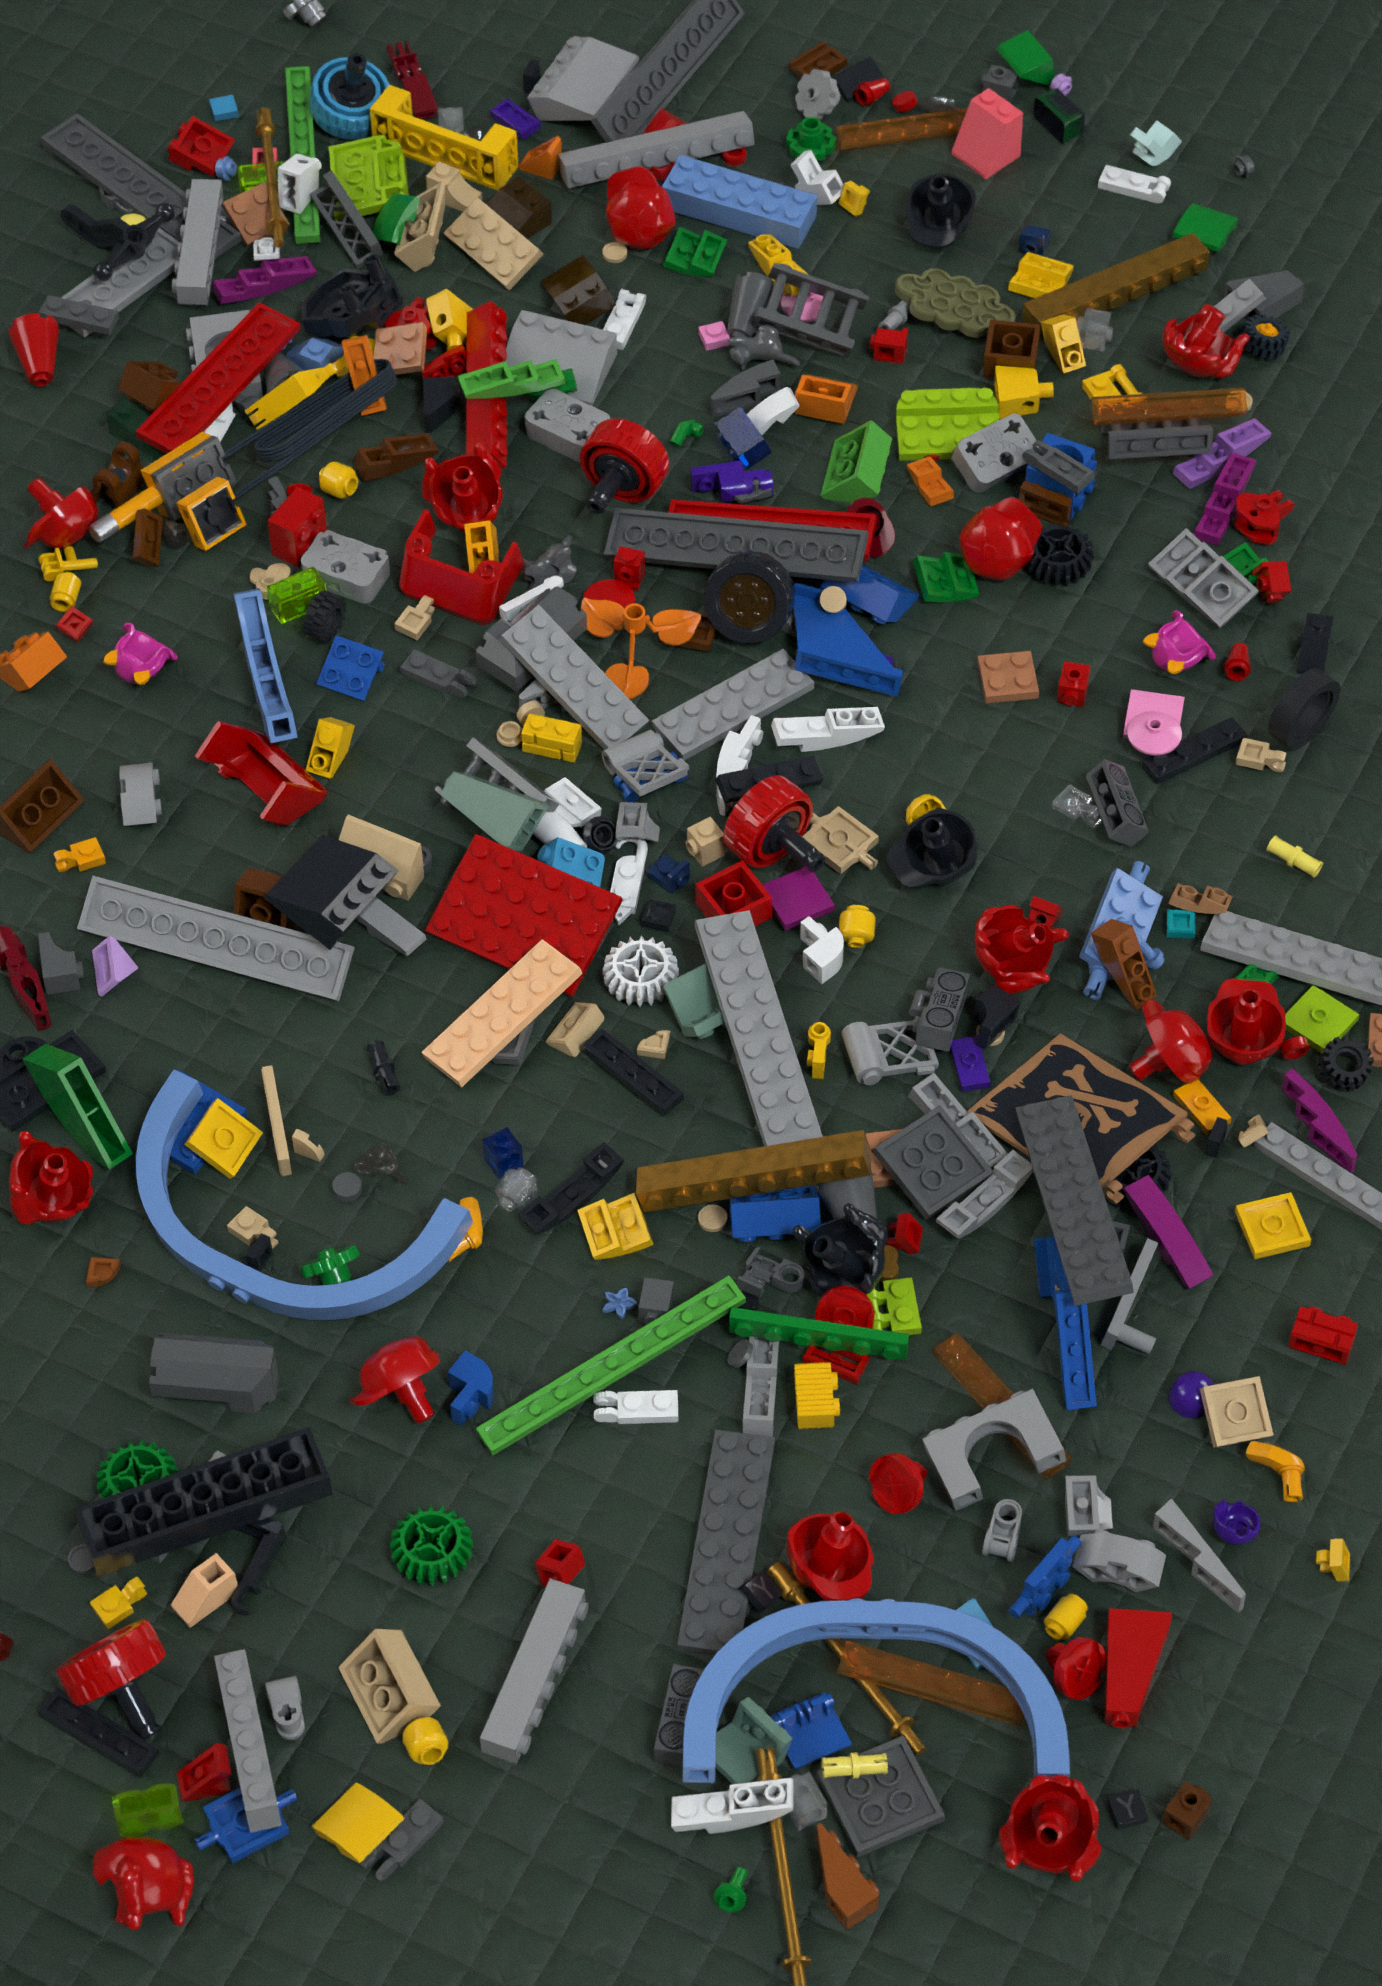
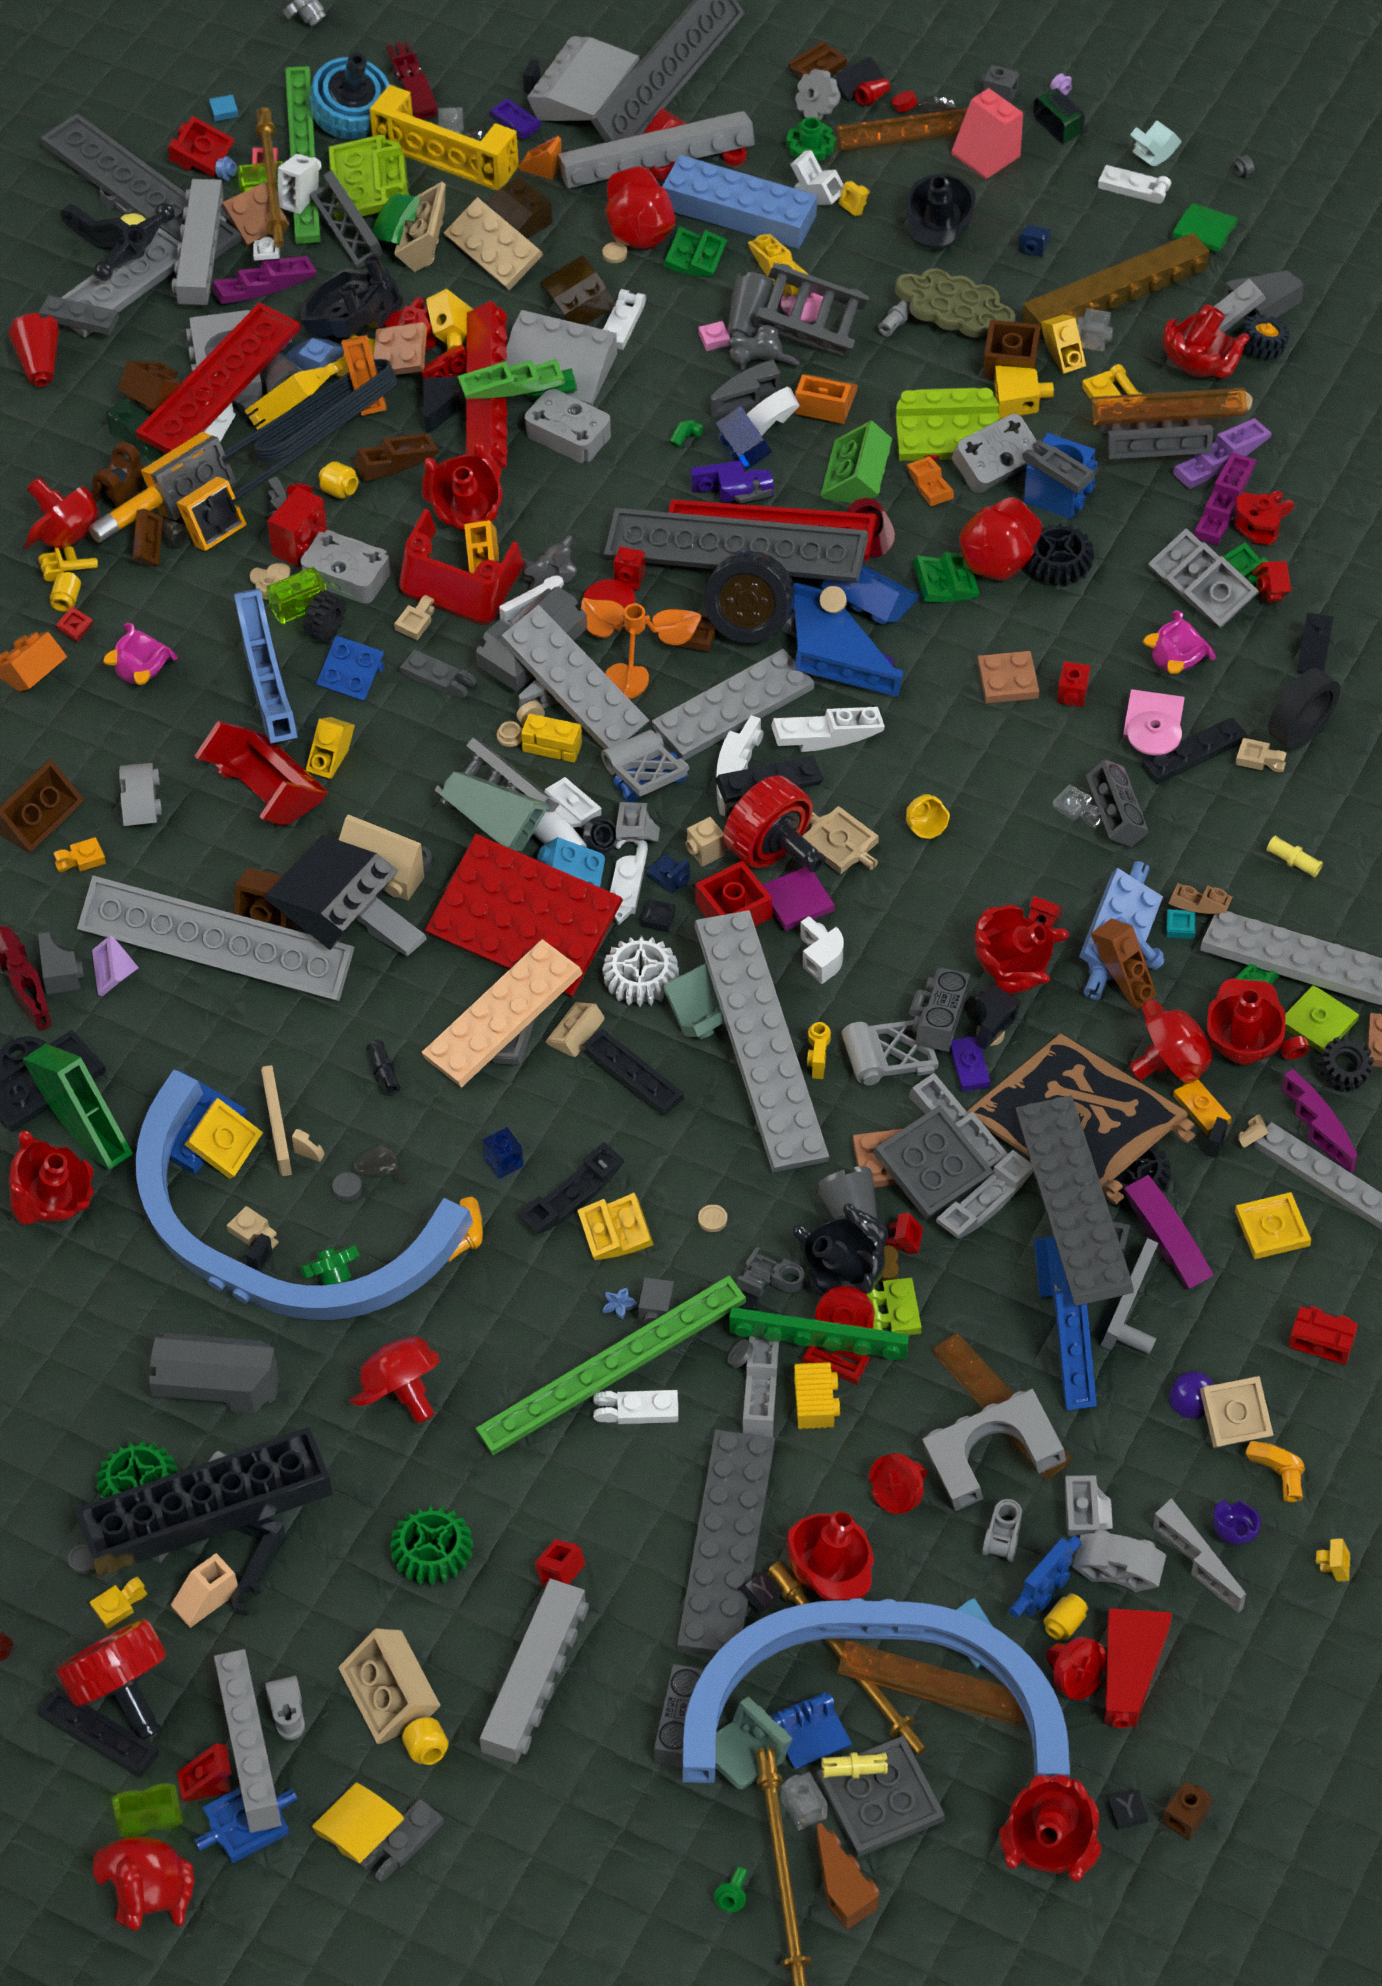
(101, 1271): dark orange tile -> none
(457, 191): tan arch -> none
(474, 1384): blue brick -> none
(516, 1189): clear head -> none
(622, 463): red wheel -> none
(655, 1045): tan tile -> none
(734, 1809): white slope -> none
(754, 1171): pearl gold brick -> none
(774, 1213): blue slope -> none
(857, 926): yellow head -> none
(889, 345): red brick -> none
(934, 850): black piece -> none
(1028, 58): green slope -> none
(1039, 275): yellow slope -> none
(1046, 504): reddish brown plate -> none
(1238, 663): red cone -> none

